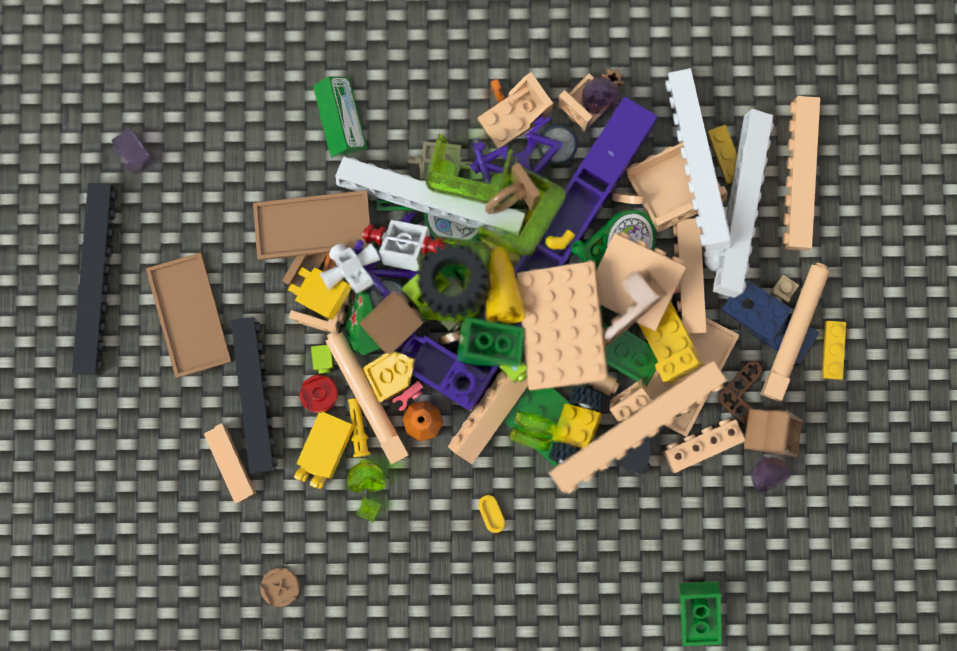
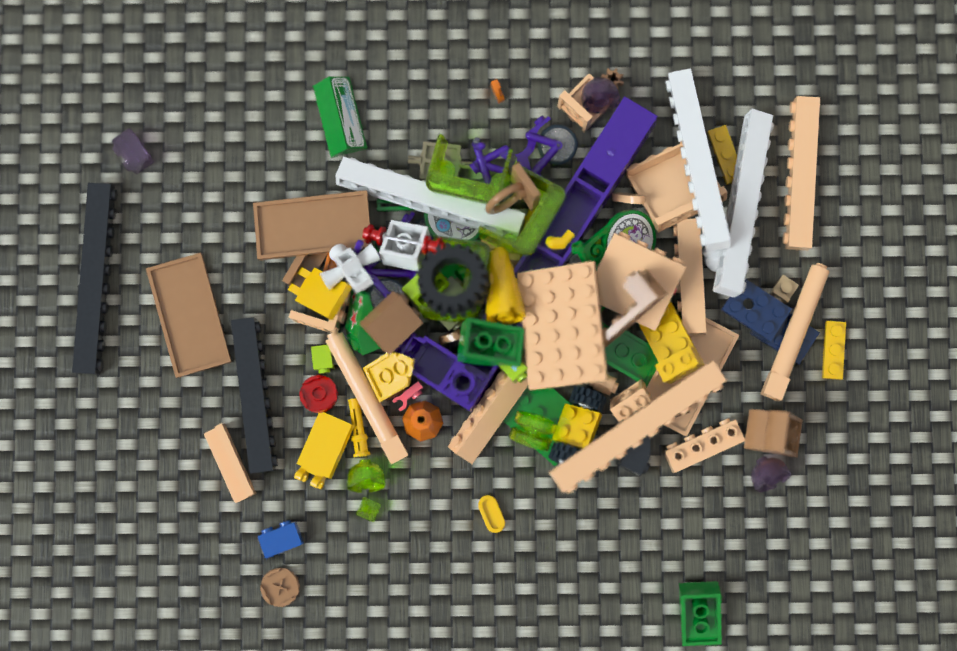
(280, 539): none -> blue brick
(517, 112): light nougat bracket -> none
(736, 393): reddish brown beam -> none

